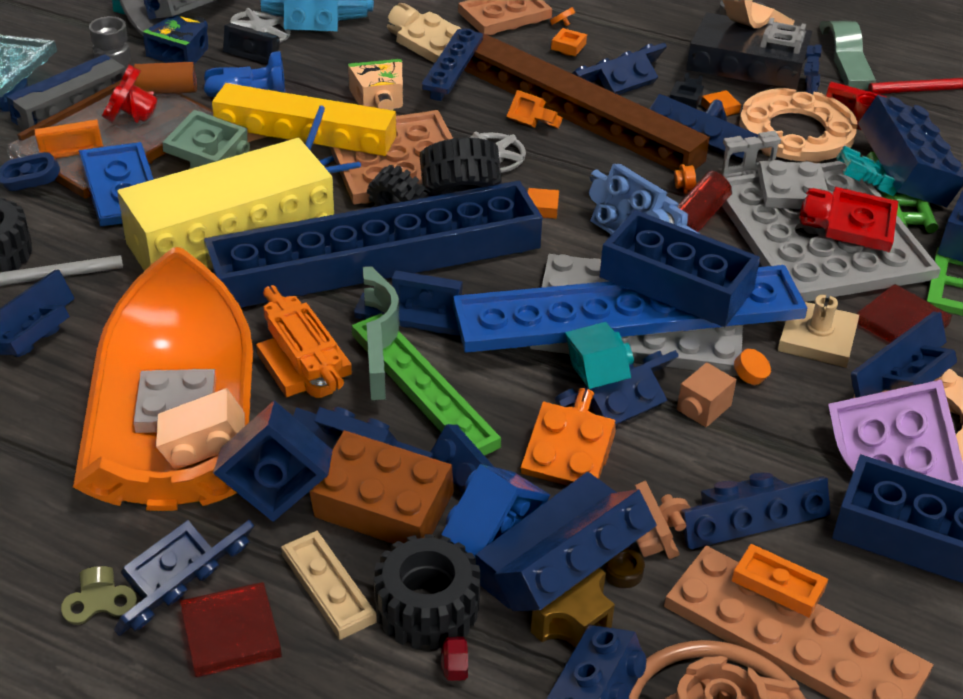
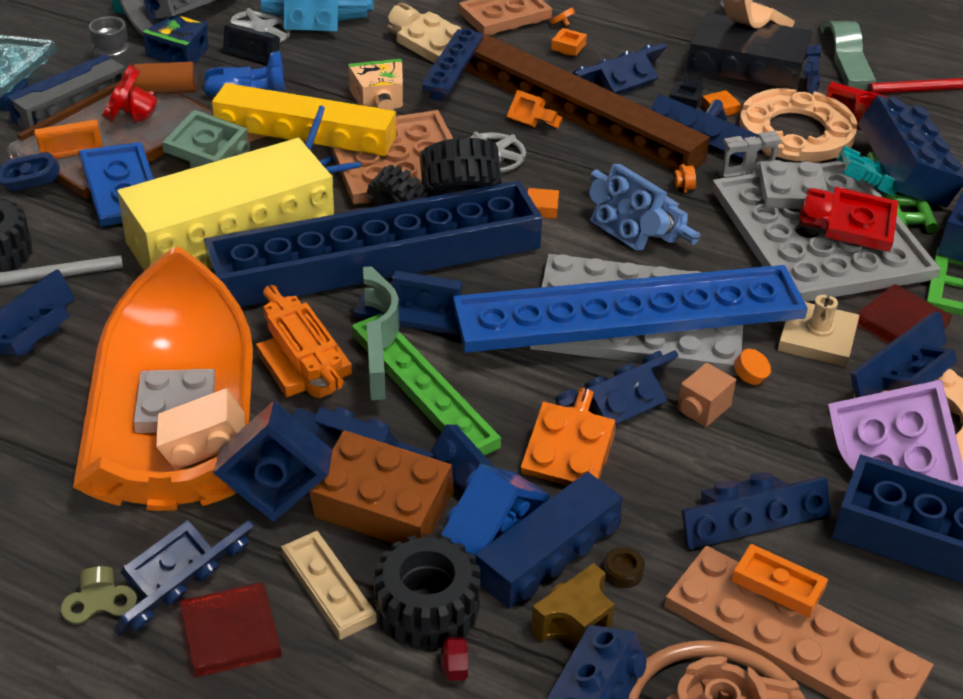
(575, 550): dark blue brick -> none
(599, 355): teal brick -> none
(665, 516): nougat hips -> none
(679, 267): dark blue brick -> none
(705, 199): clear red brick -> none
(796, 37): light grey piece -> none

